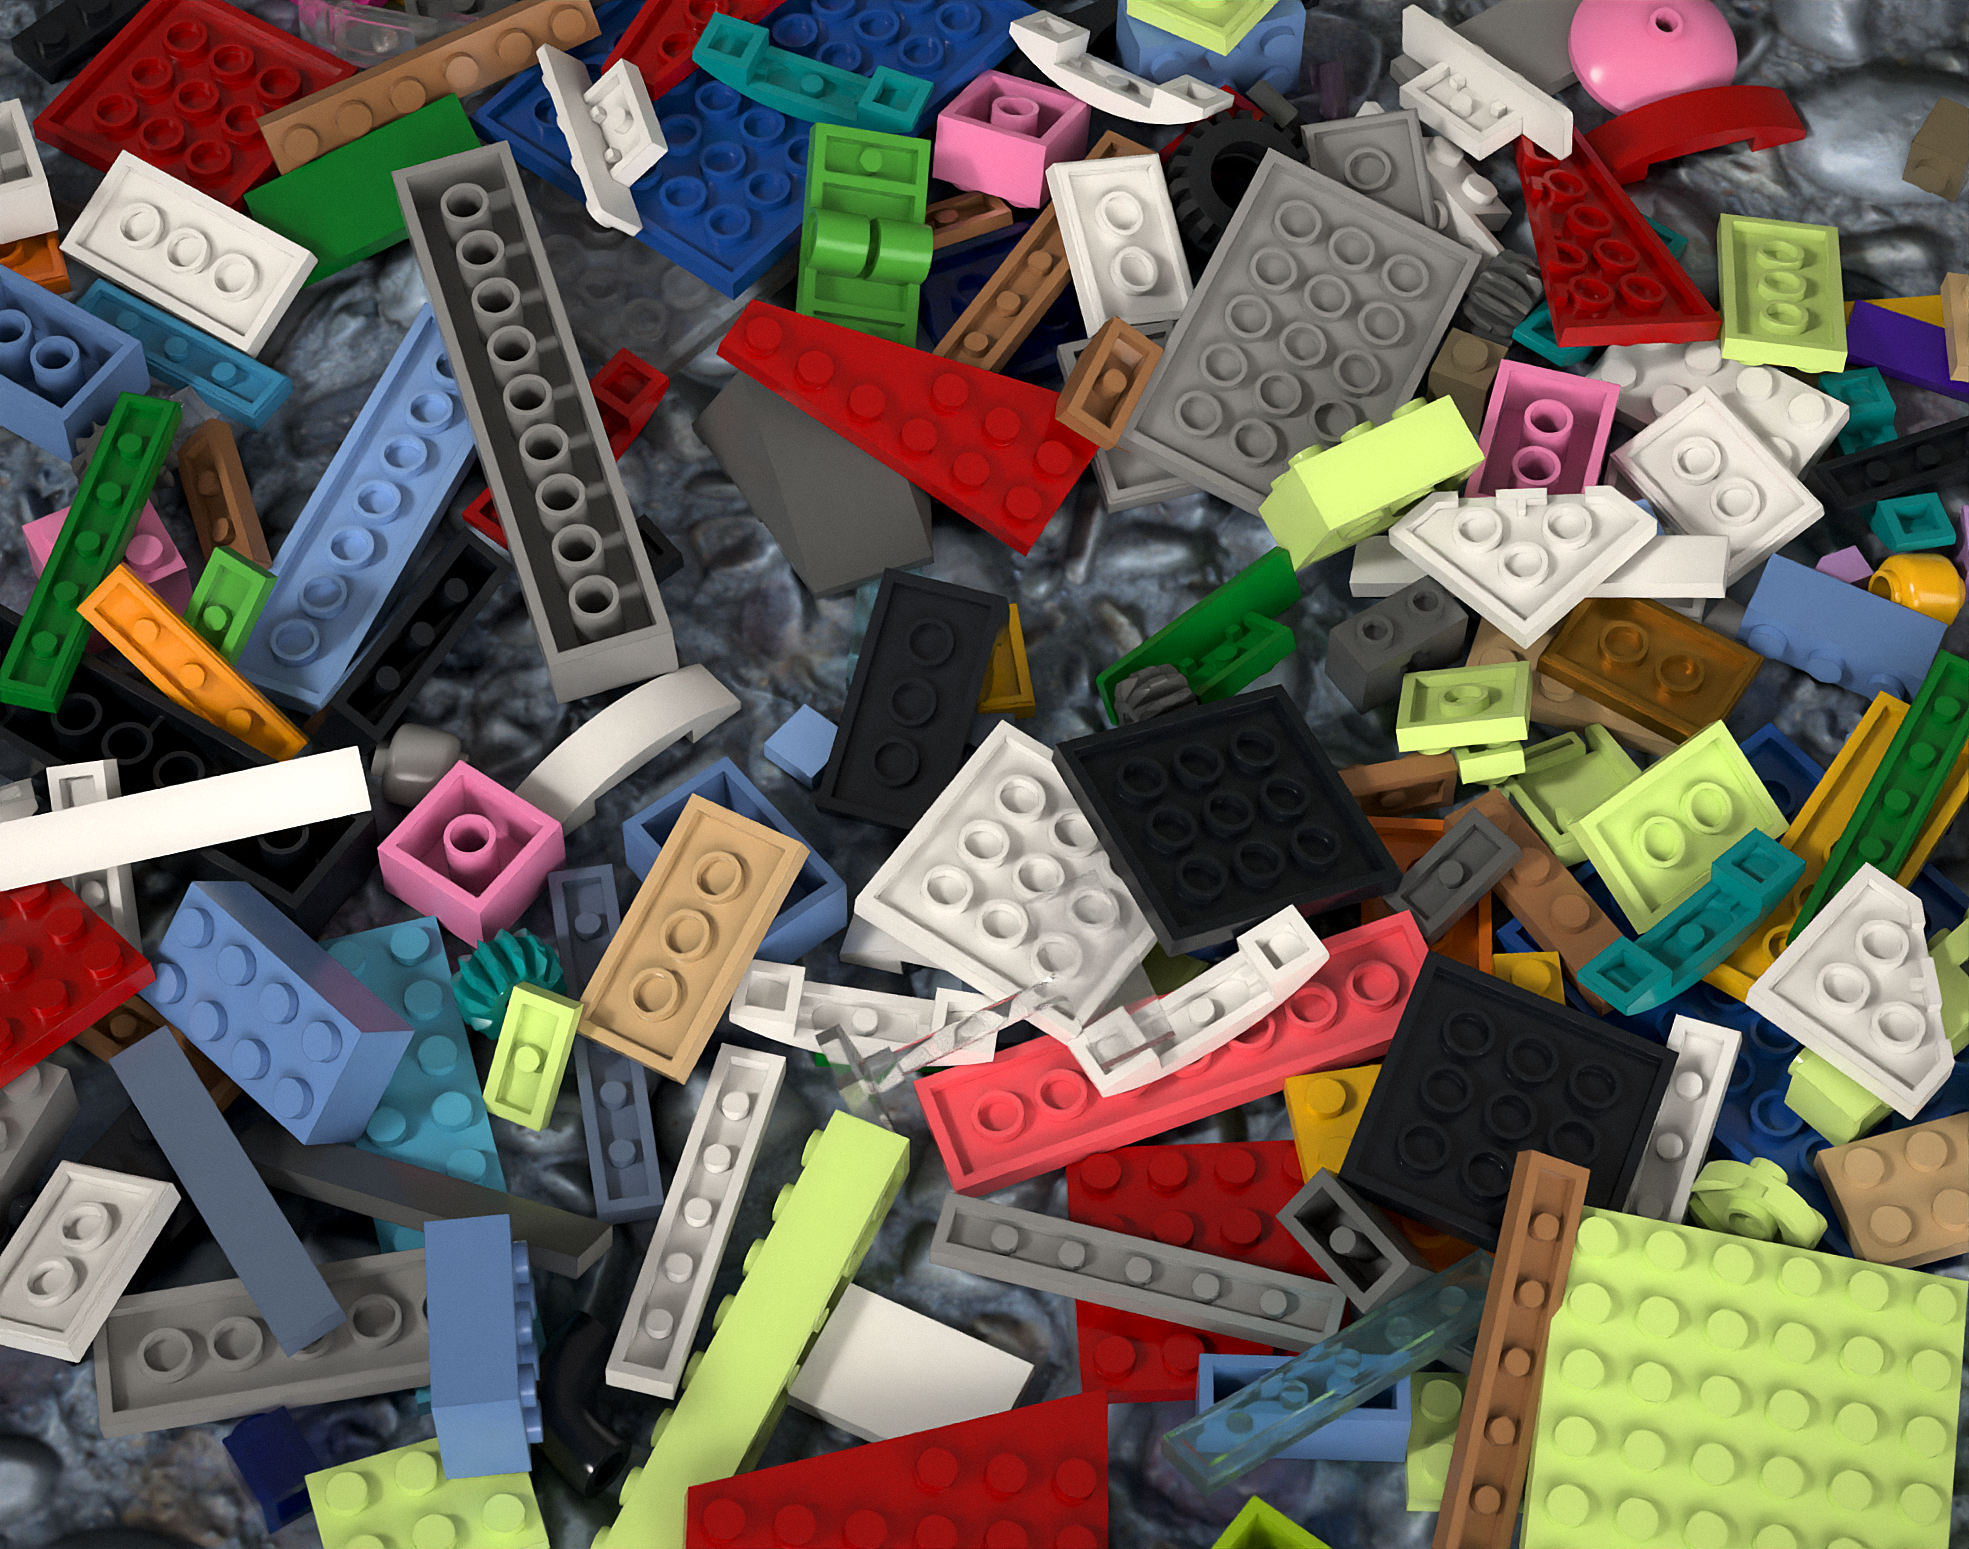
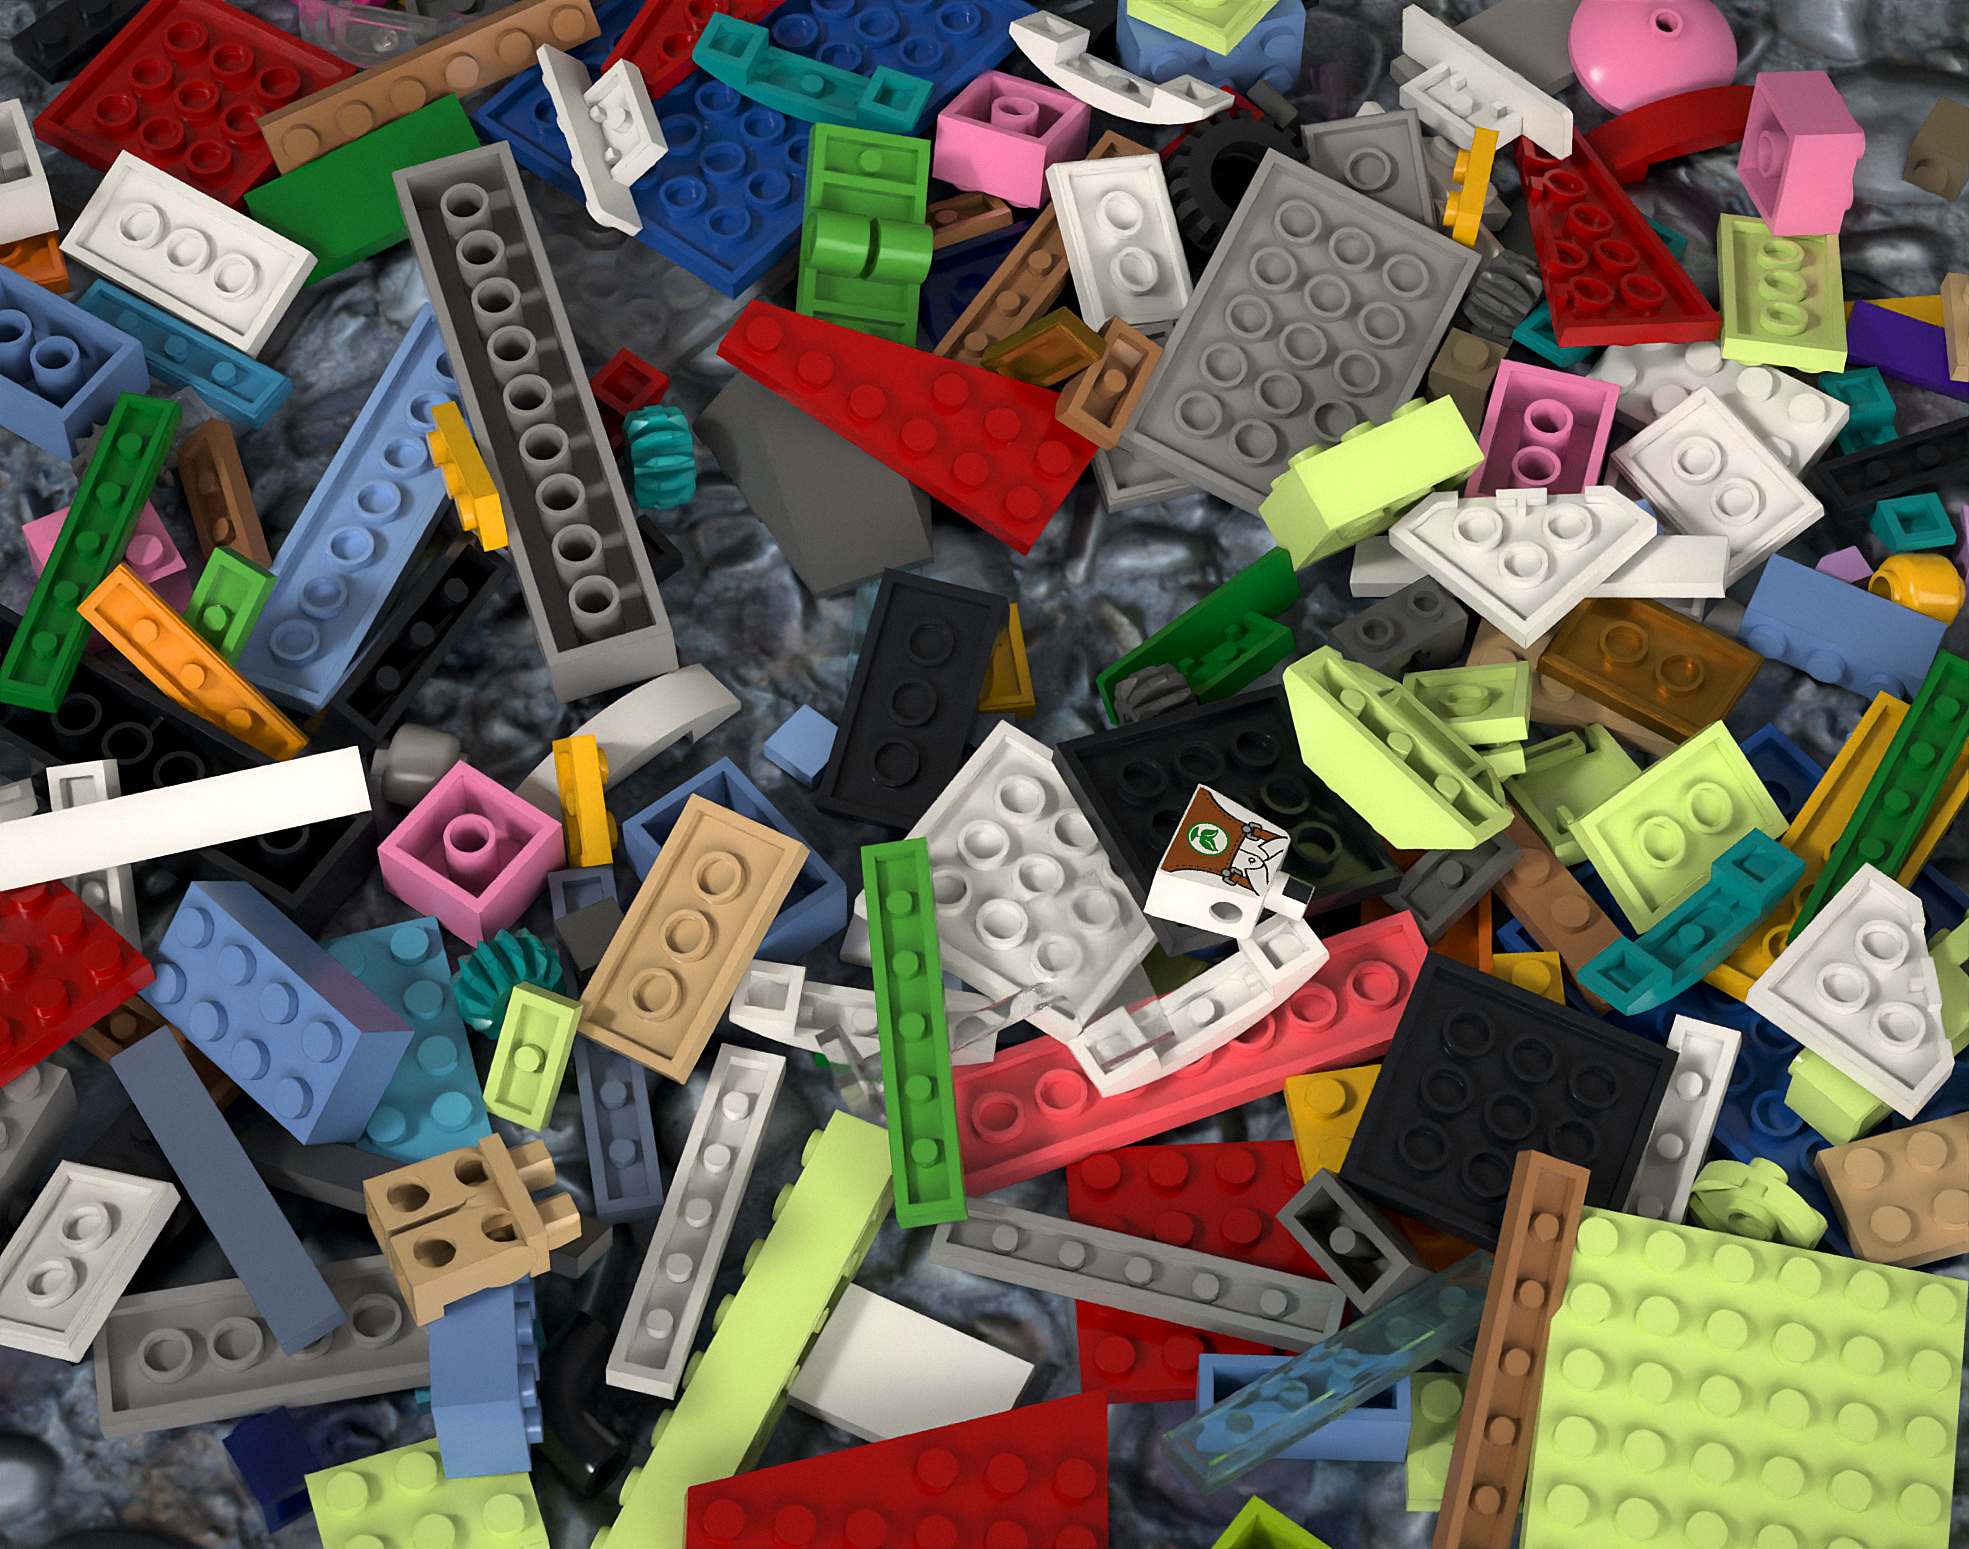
(466, 476): none -> yellow plate
(468, 1221): none -> tan hips
(580, 777): none -> yellow plate
(588, 934): none -> dark grey tile
(659, 457): none -> teal gear
(913, 1034): none -> bright green plate
(1046, 350): none -> pearl gold tile
(1225, 870): none -> torso
(1391, 756): none -> yellowish green wedge
(1473, 172): none -> yellow plate
(1799, 153): none -> bright pink brick

